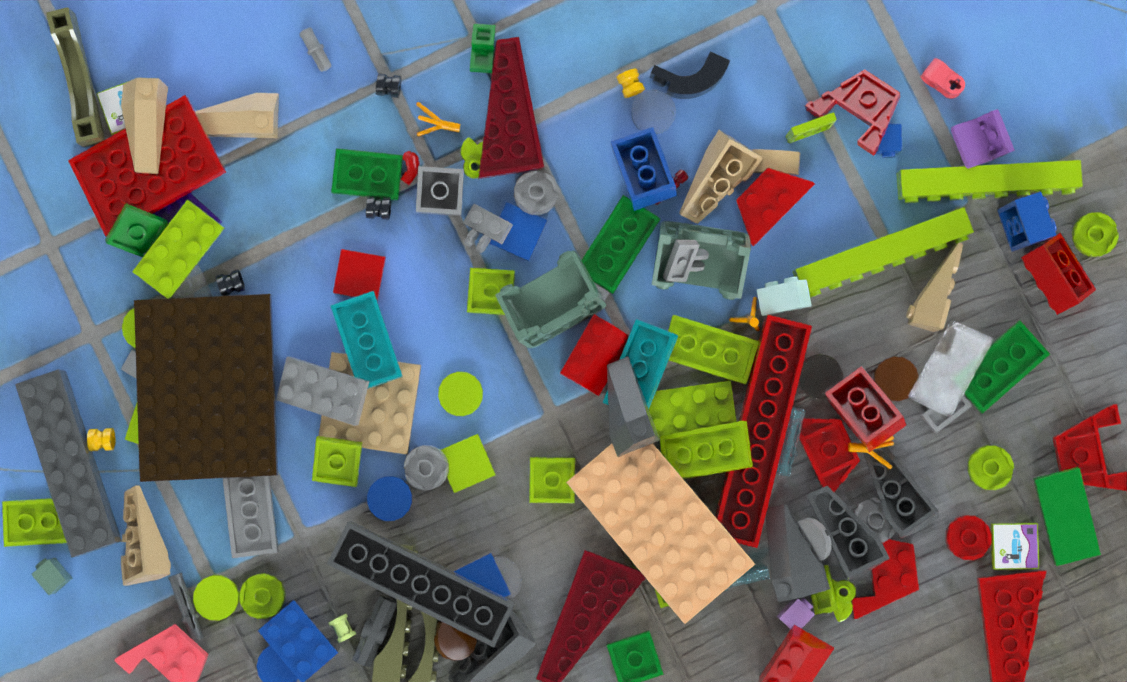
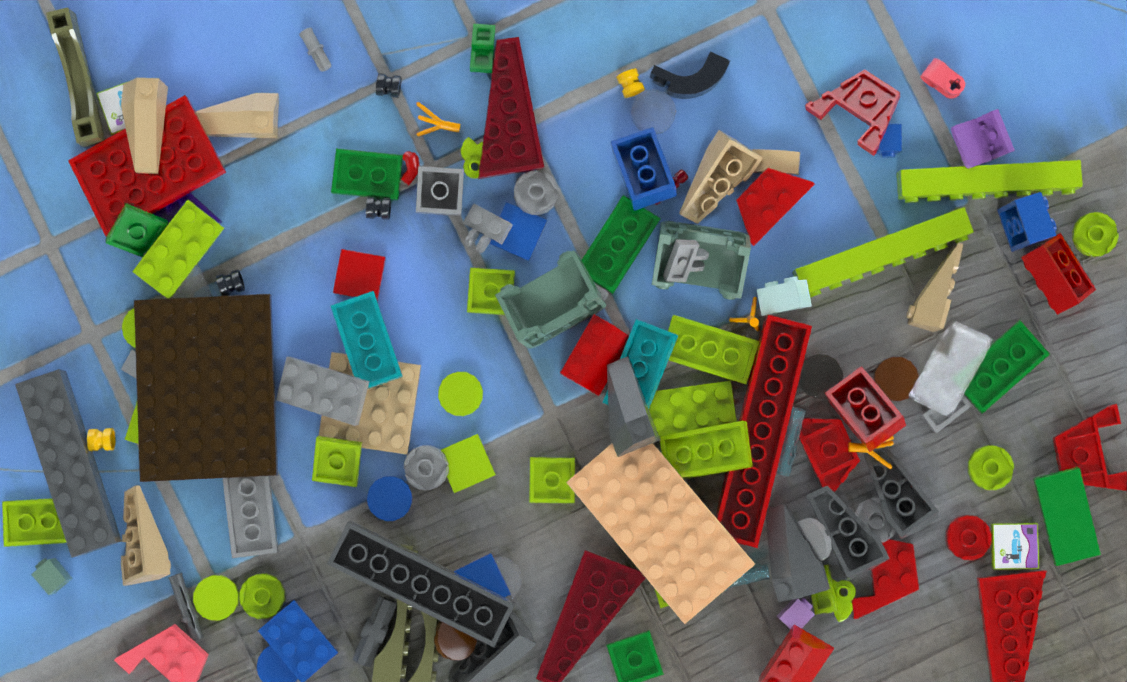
(342, 628): yellowish green bush -> none
(811, 128): lime tile -> none

